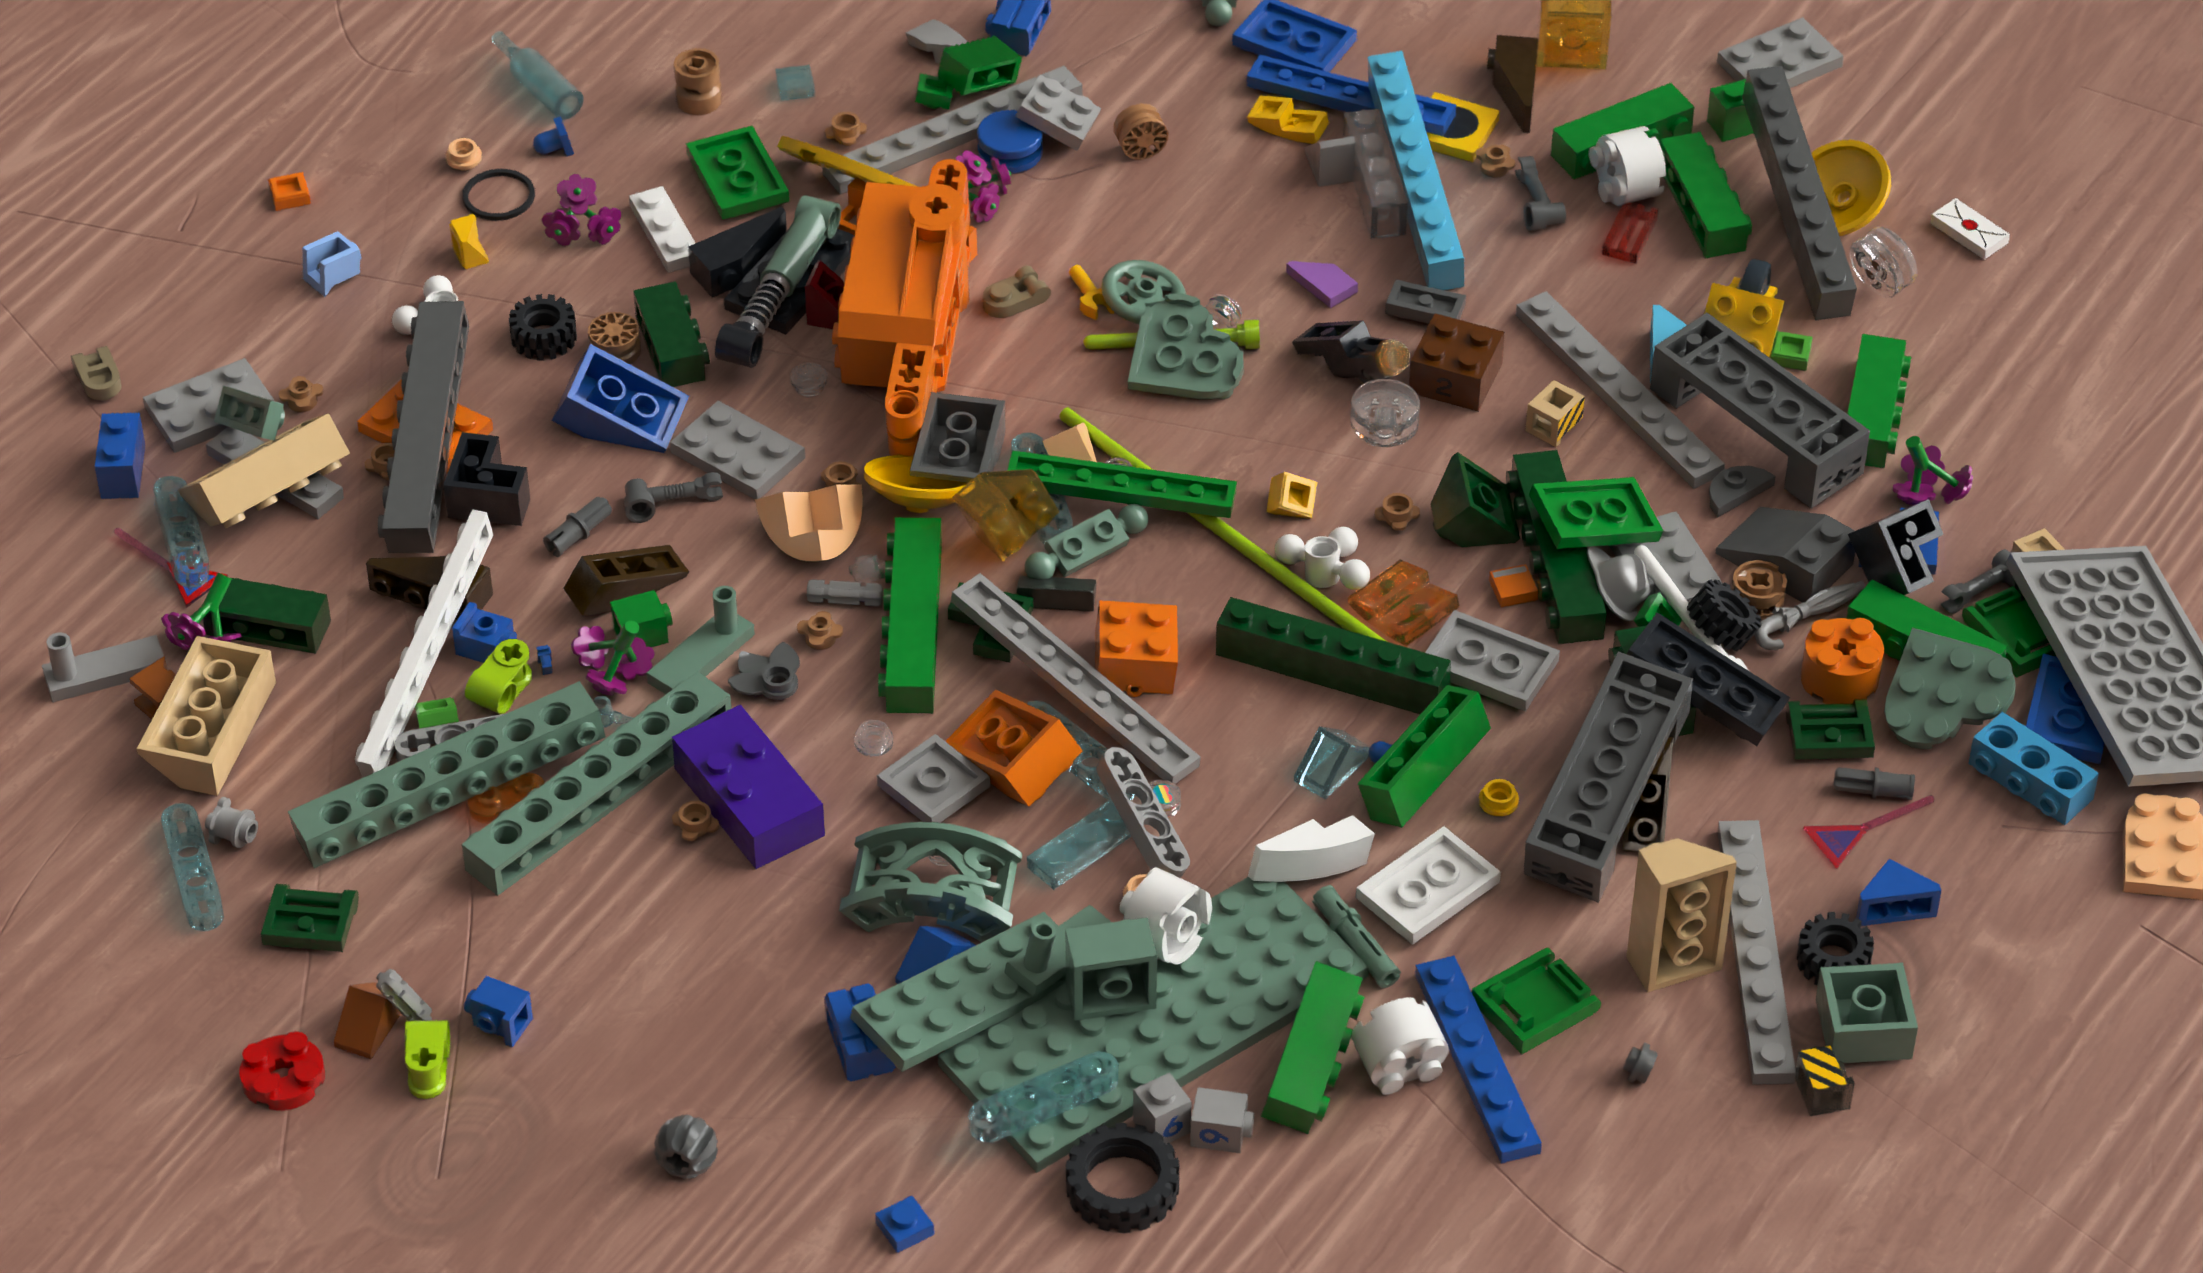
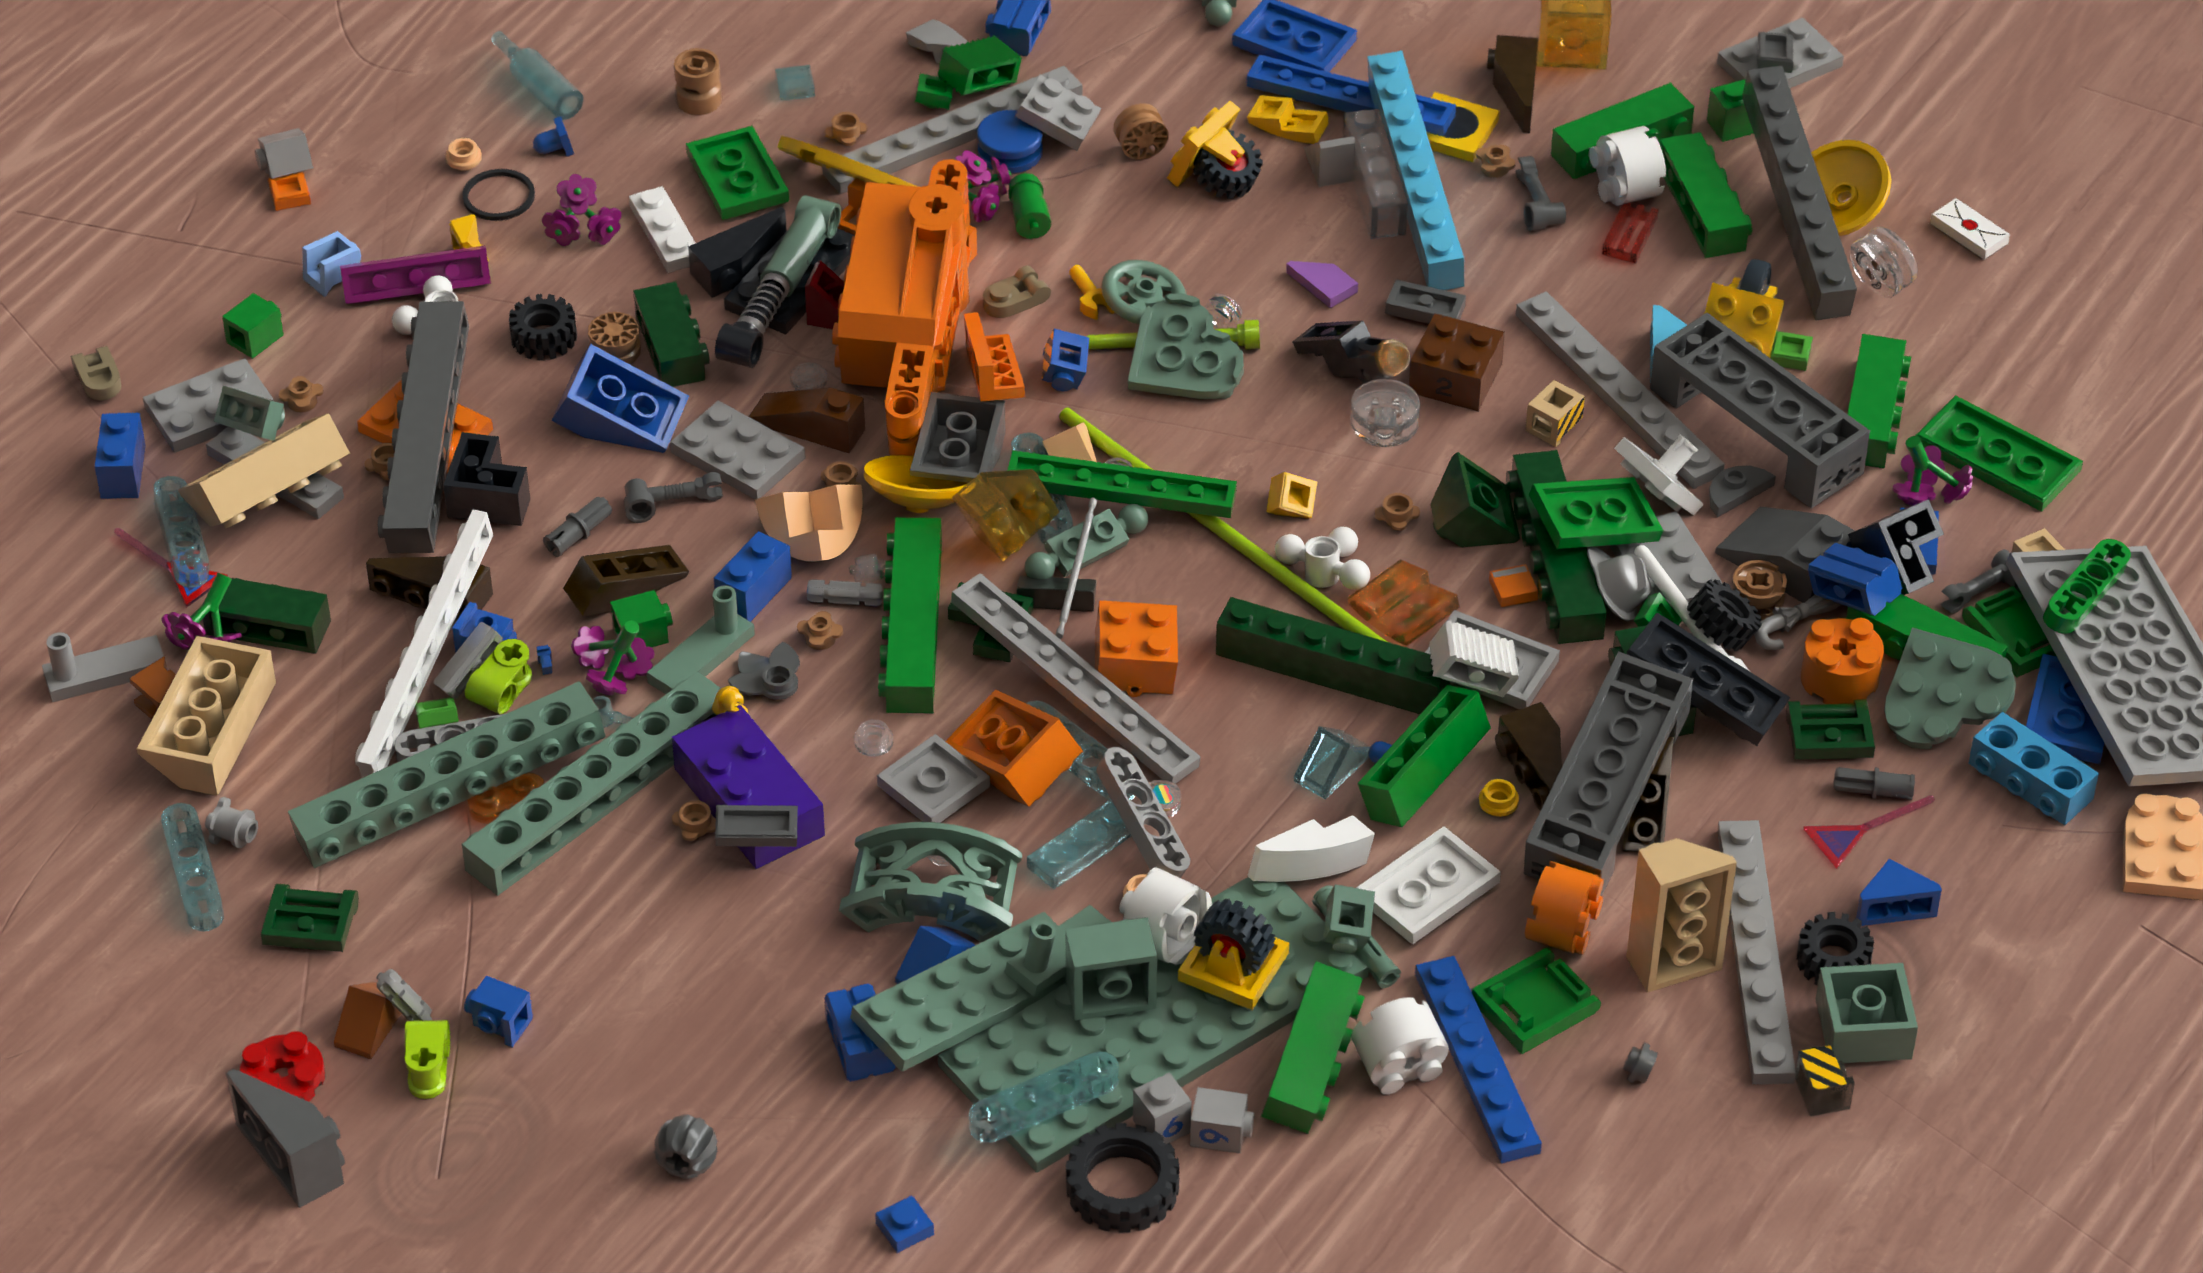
(253, 325): none -> green brick
(283, 153): none -> light grey brick
(288, 1137): none -> dark grey slope
(408, 274): none -> magenta plate
(467, 659): none -> light grey slope
(727, 699): none -> yellow arm
(756, 573): none -> blue brick
(756, 825): none -> dark grey tile
(814, 415): none -> reddish brown slope
(983, 356): none -> orange fence
(1029, 206): none -> green piece
(1062, 367): none -> blue brick
(1076, 568): none -> light grey piece
(1217, 156): none -> plate
(1233, 954): none -> plate
(1356, 909): none -> sand green brick
(1474, 659): none -> white brick
(1533, 747): none -> dark brown slope
(1563, 907): none -> orange brick
(1661, 474): none -> white plate
(1775, 50): none -> dark grey tile
(1855, 578): none -> blue brick
(2000, 453): none -> green tile
(2086, 585): none -> green beam

